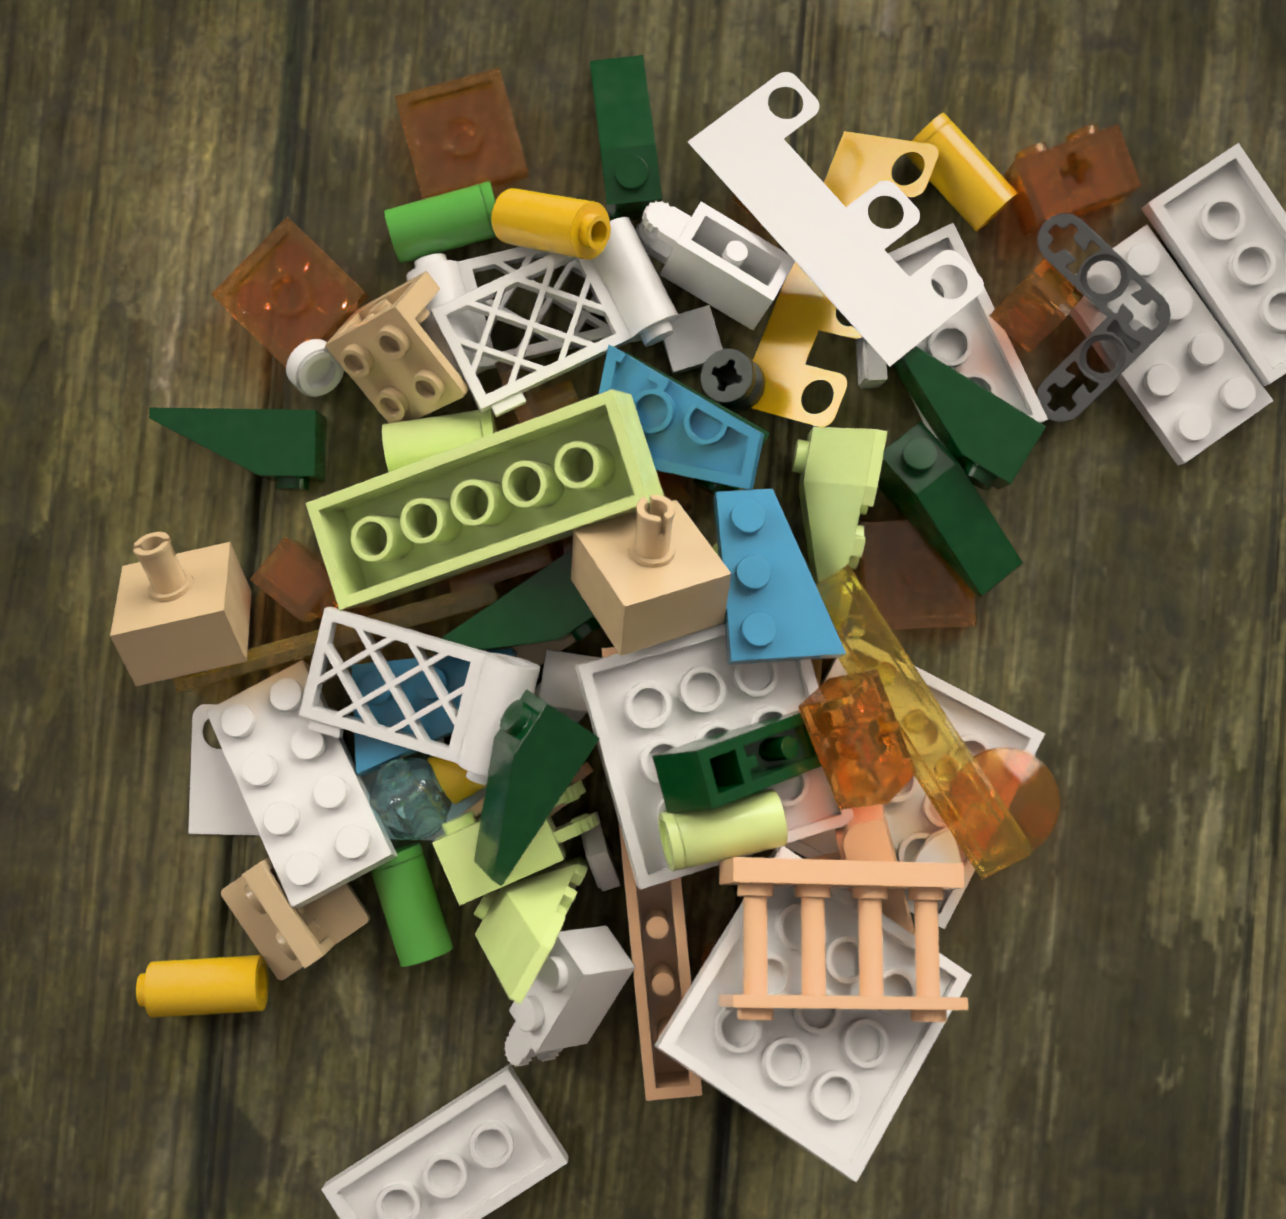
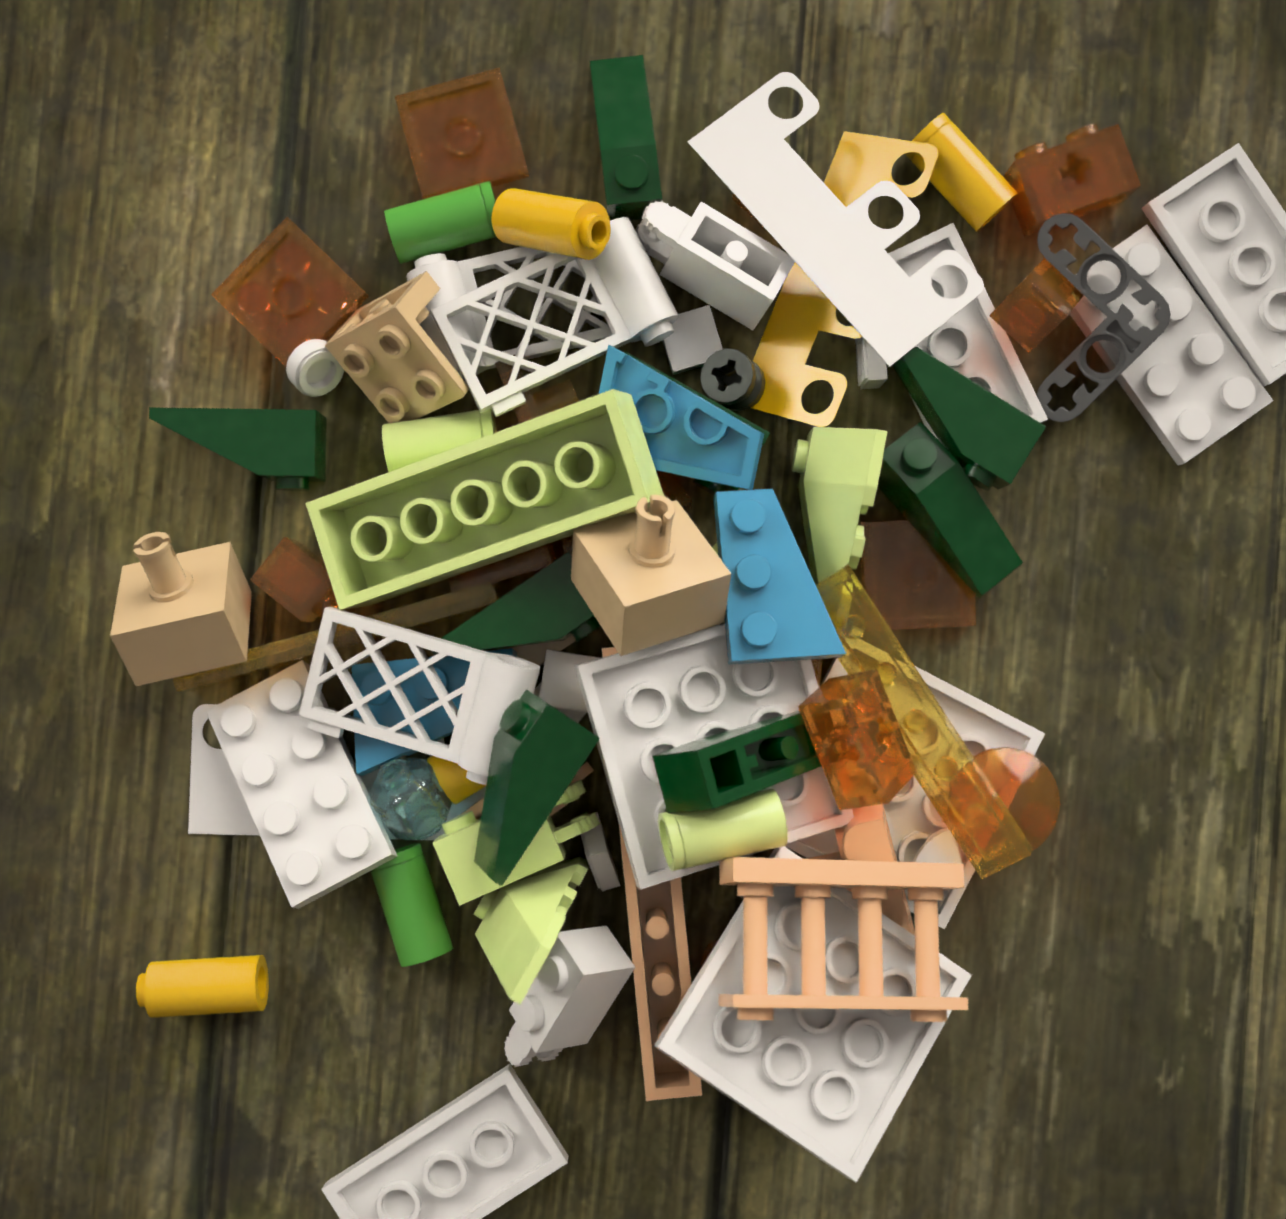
(288, 935): tan bracket -> none

